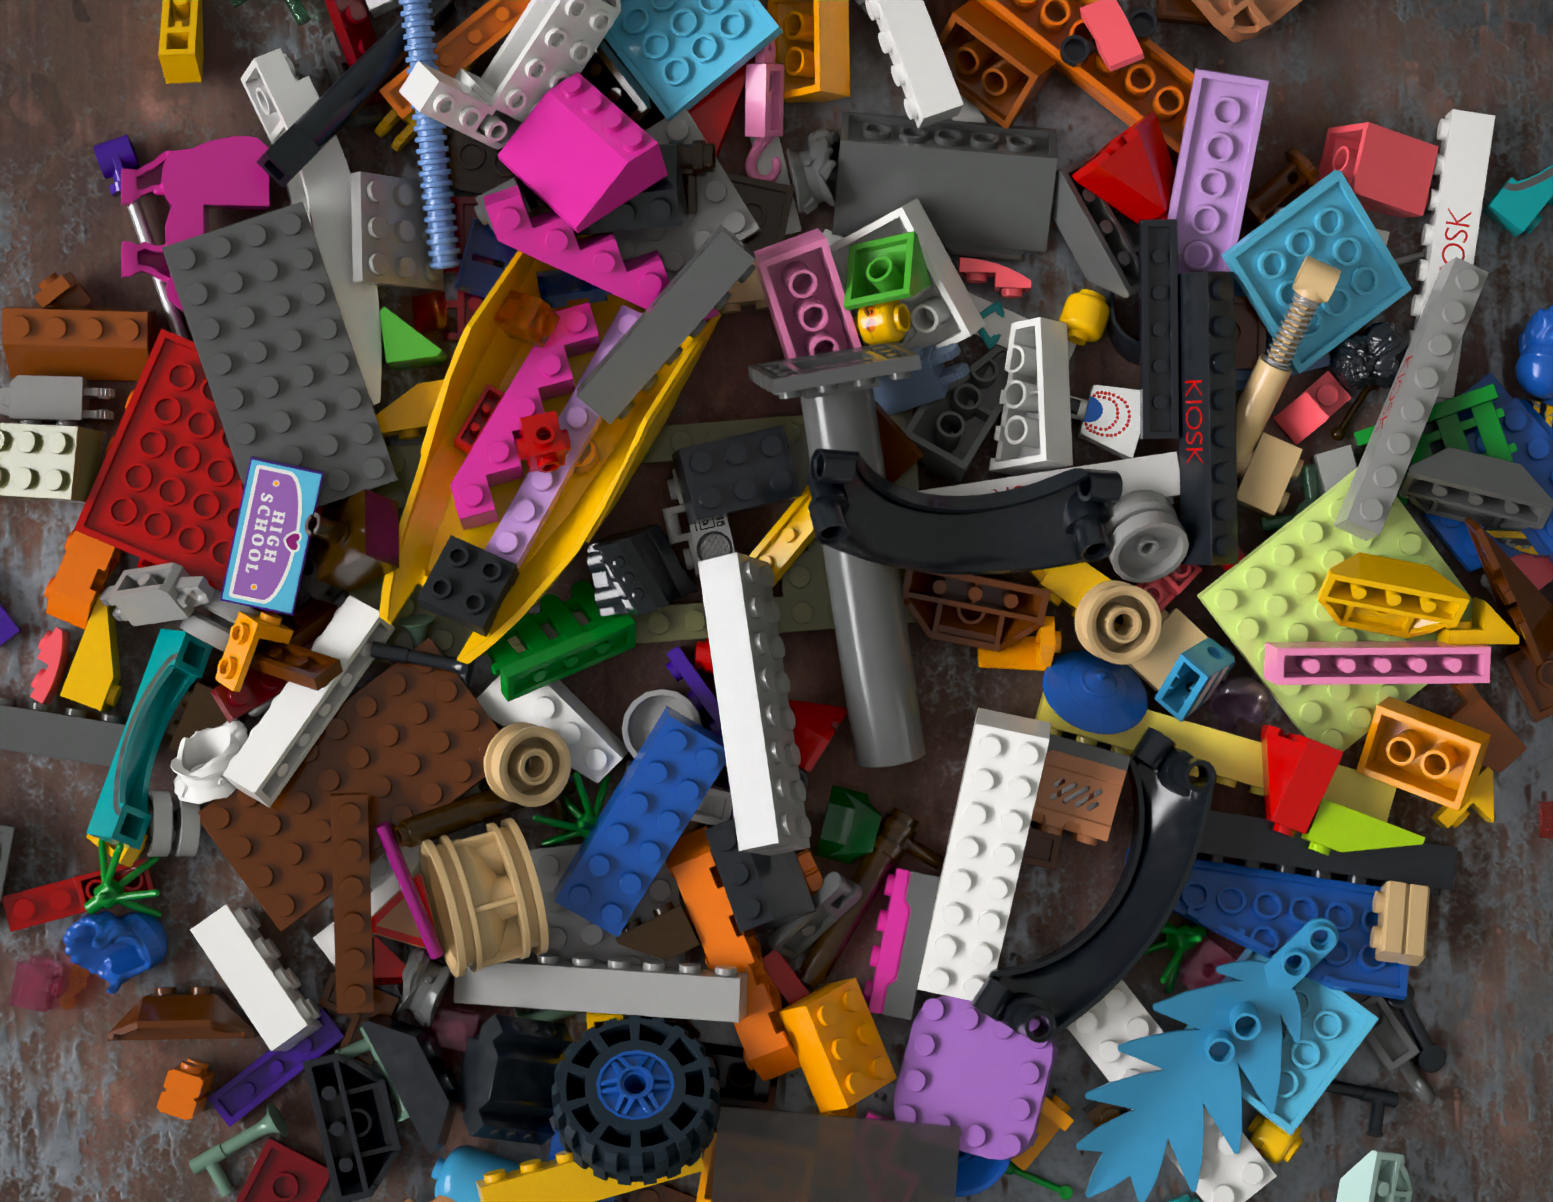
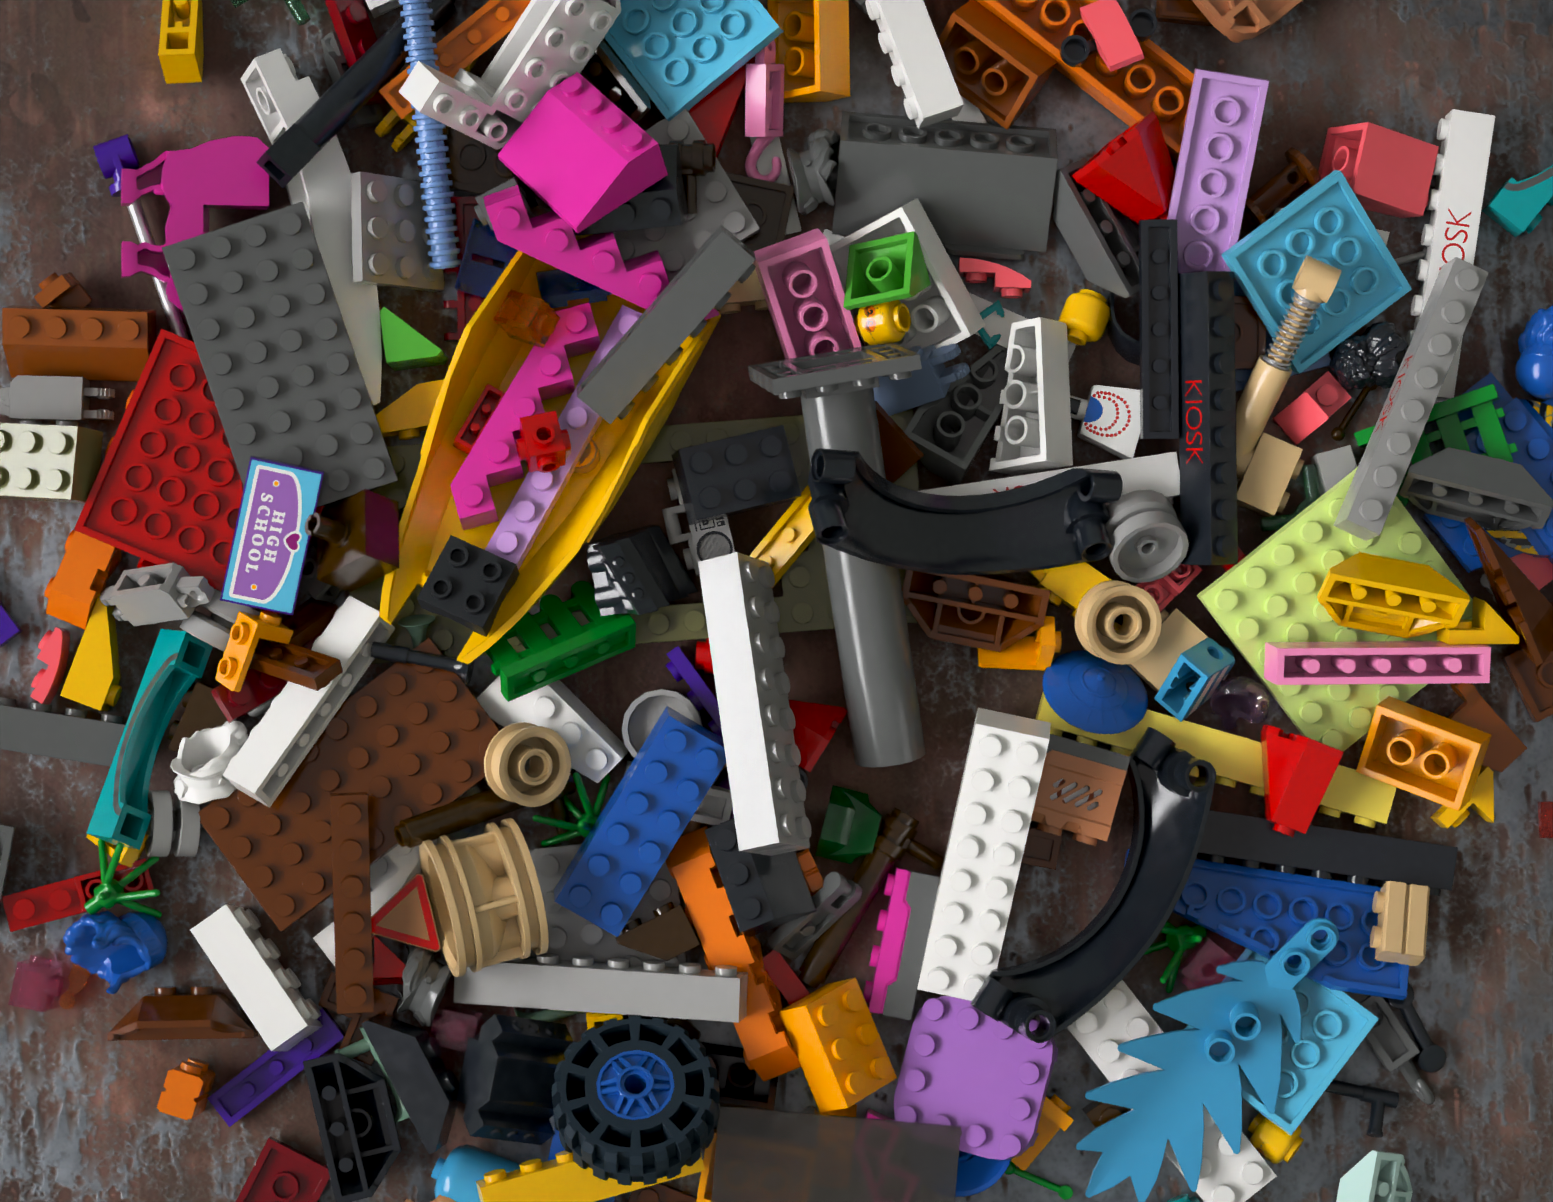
(271, 1123): sand green piece -> none
(409, 890): magenta bar -> none
(430, 312): clear red tile -> none
(1348, 830): lime slope -> none

